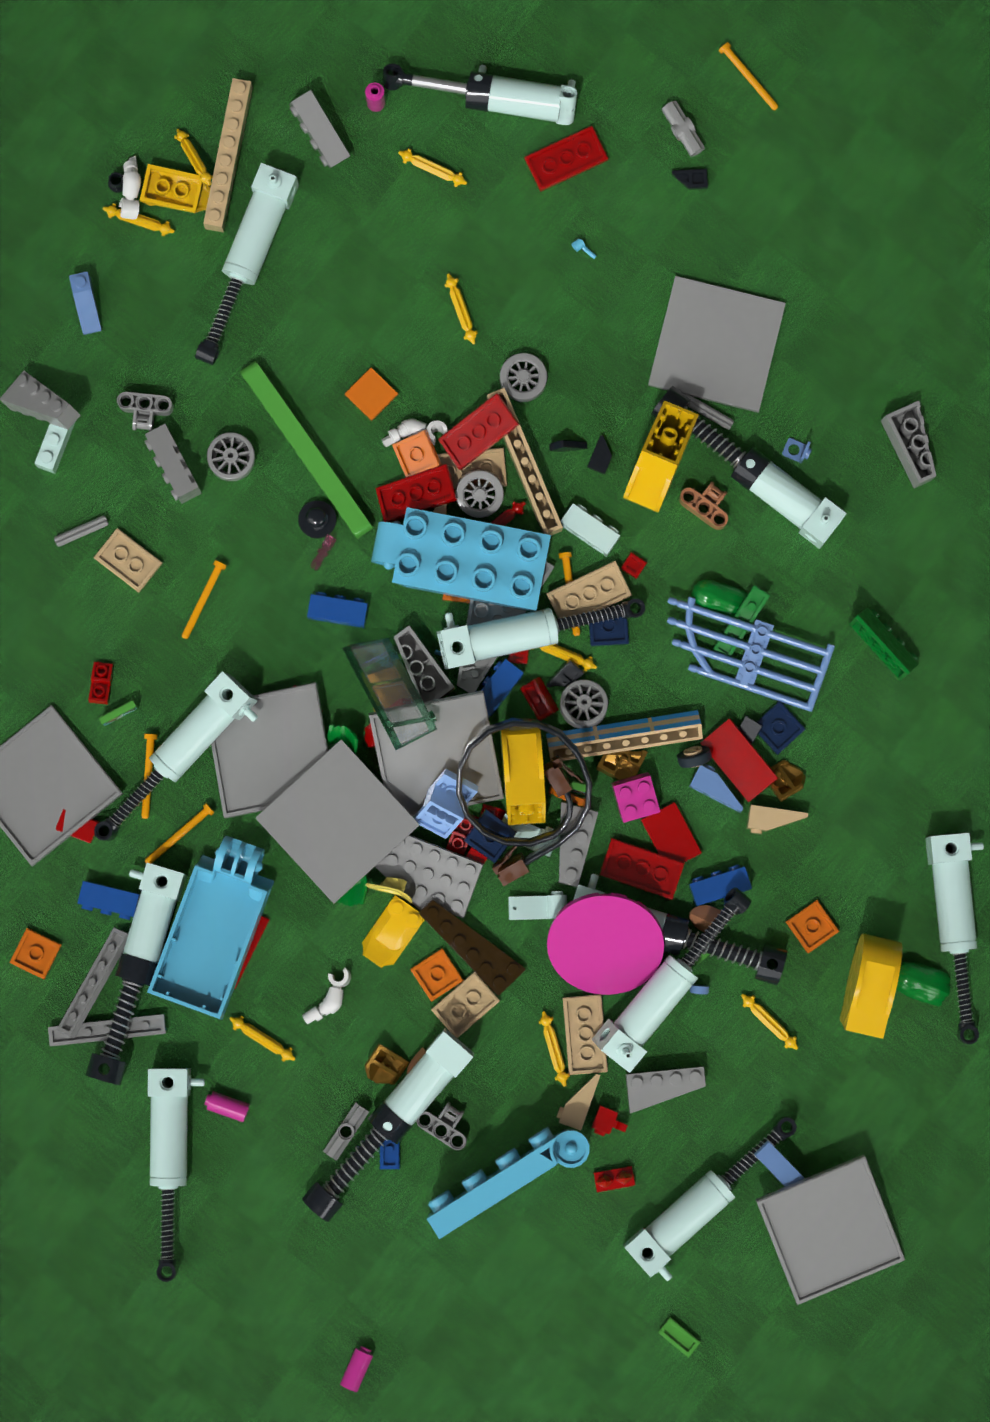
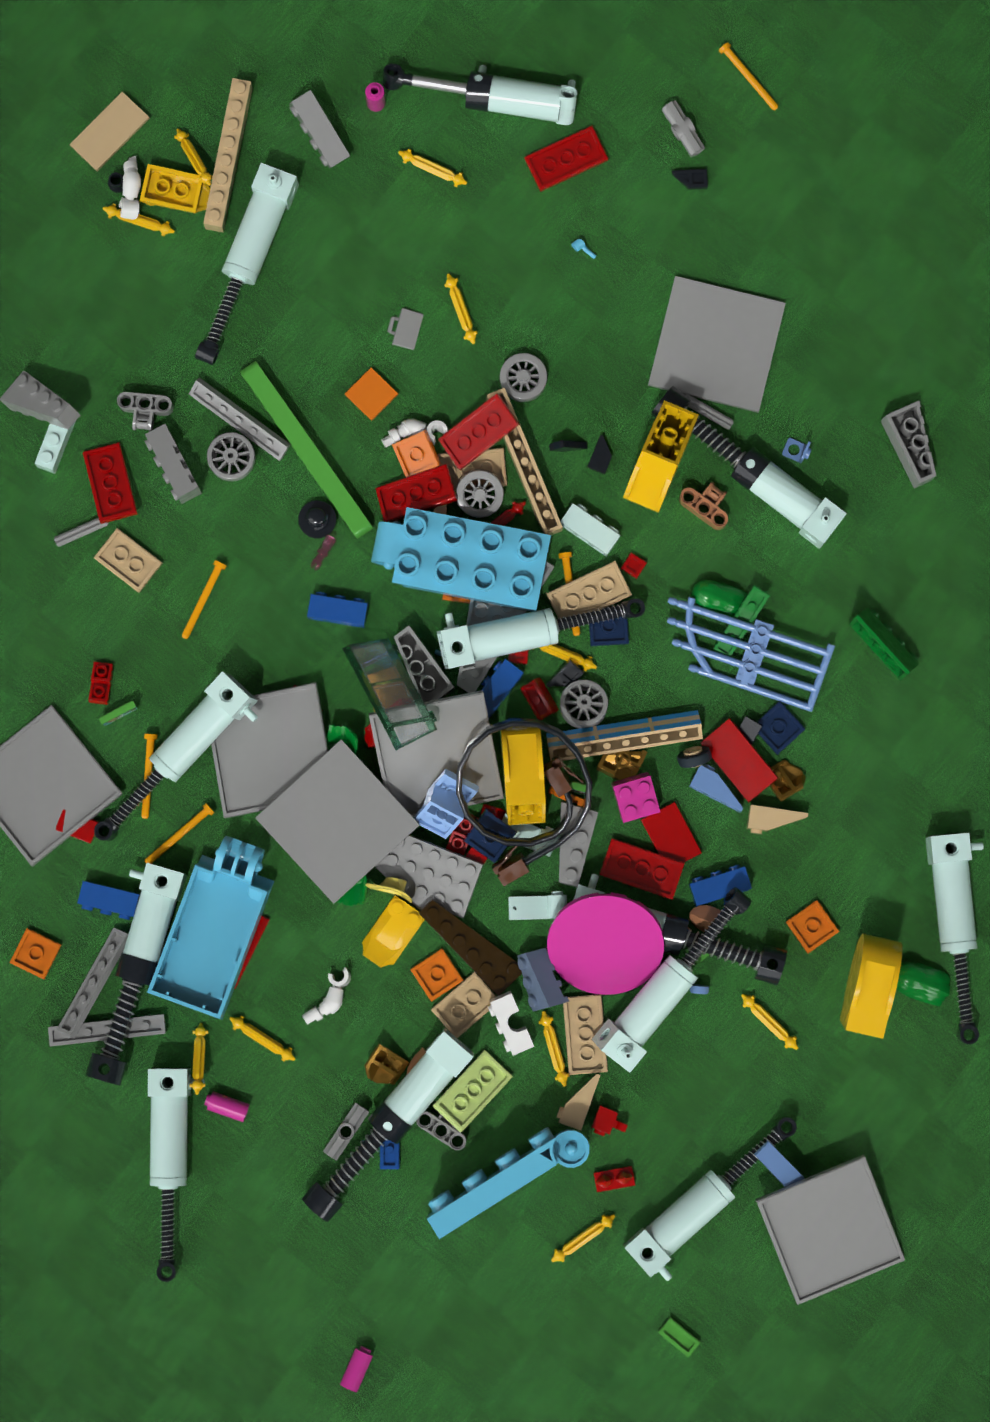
(85, 302): medium blue slope -> none
(109, 131): none -> tan tile
(110, 483): none -> red tile
(199, 1058): none -> yellow wheel
(239, 419): none -> light grey plate
(406, 329): none -> light grey piece
(472, 1091): none -> yellowish green tile
(516, 1039): none -> white arch
(540, 980): none -> sand blue wedge
(583, 1238): none -> yellow wheel
(658, 1086): light grey wedge -> none

